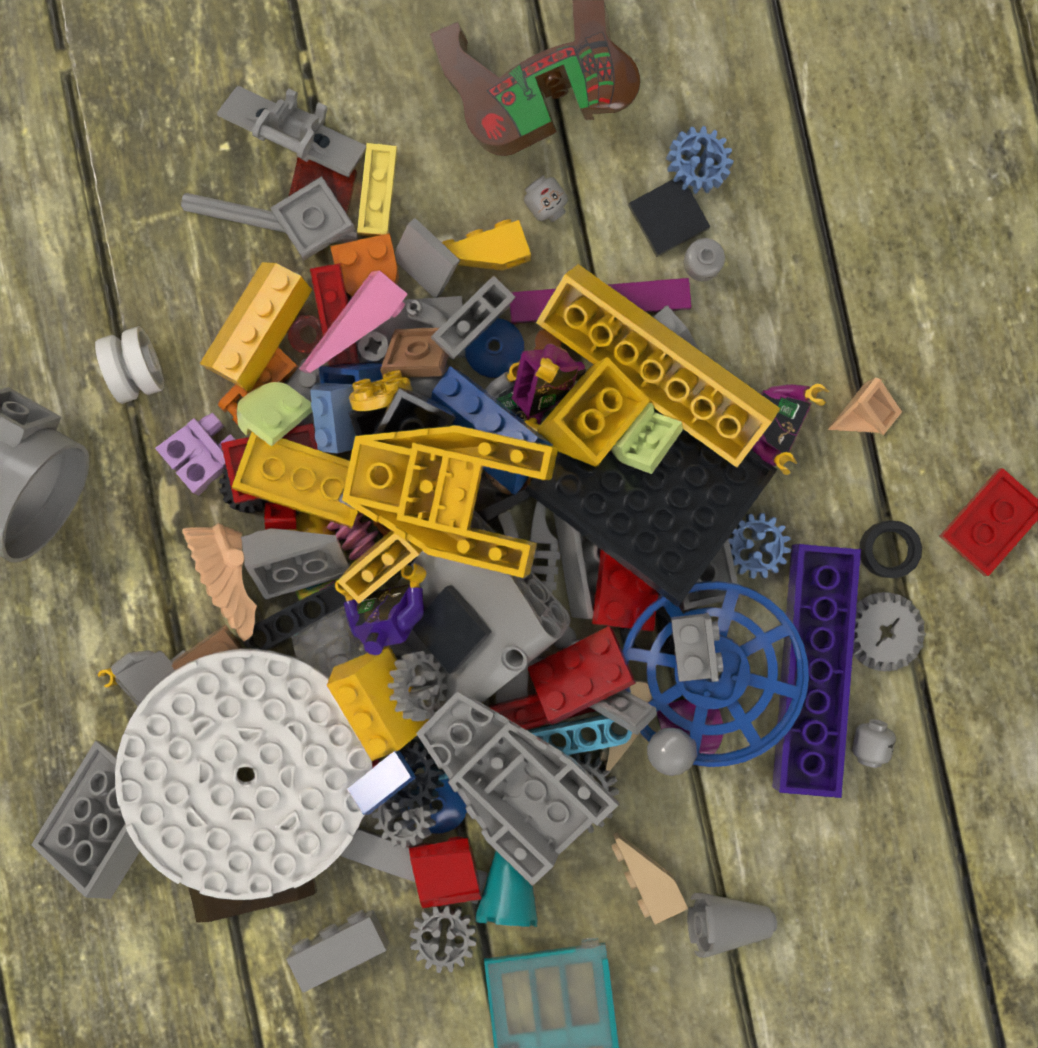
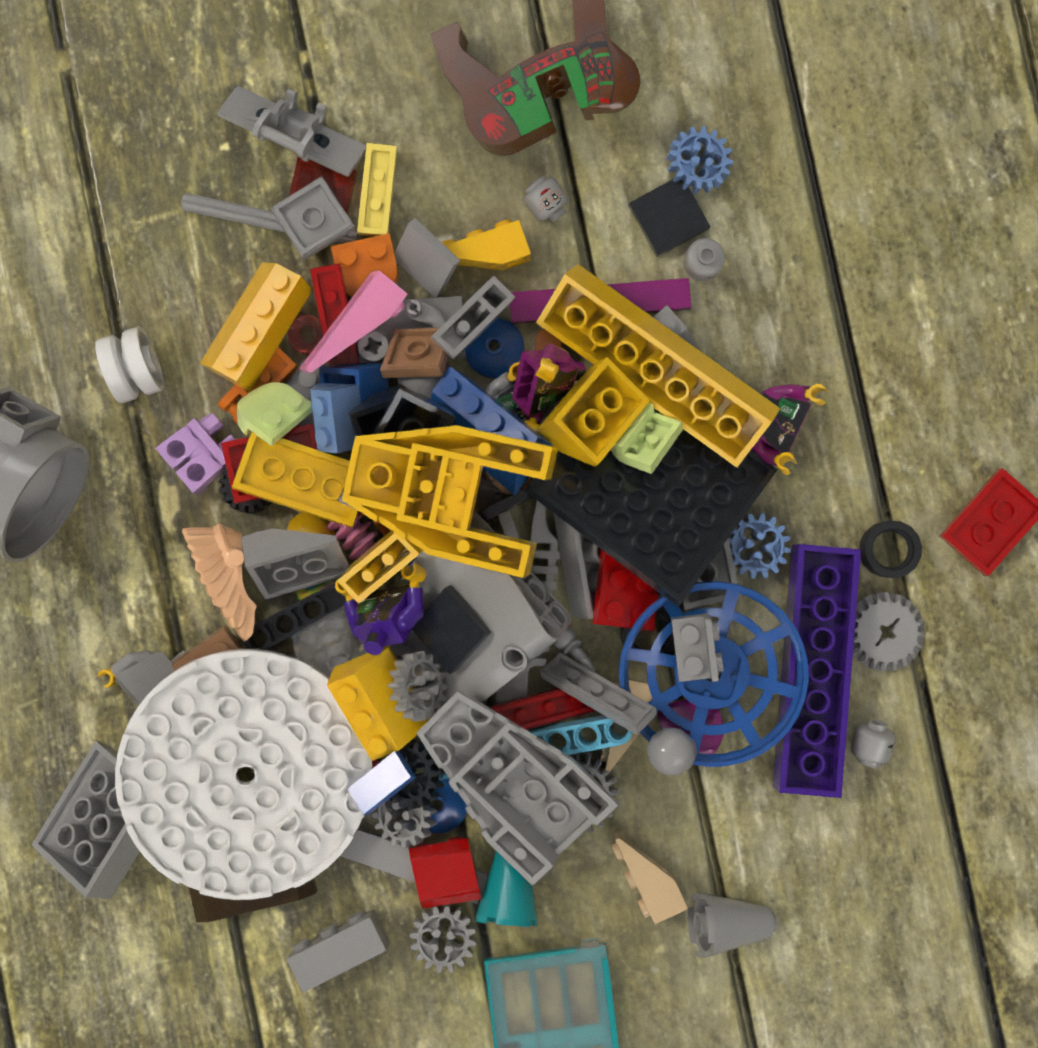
(279, 517): red tile -> none
(377, 394): yellow tile -> none
(581, 675): red plate -> none
(869, 410): light nougat slope -> none

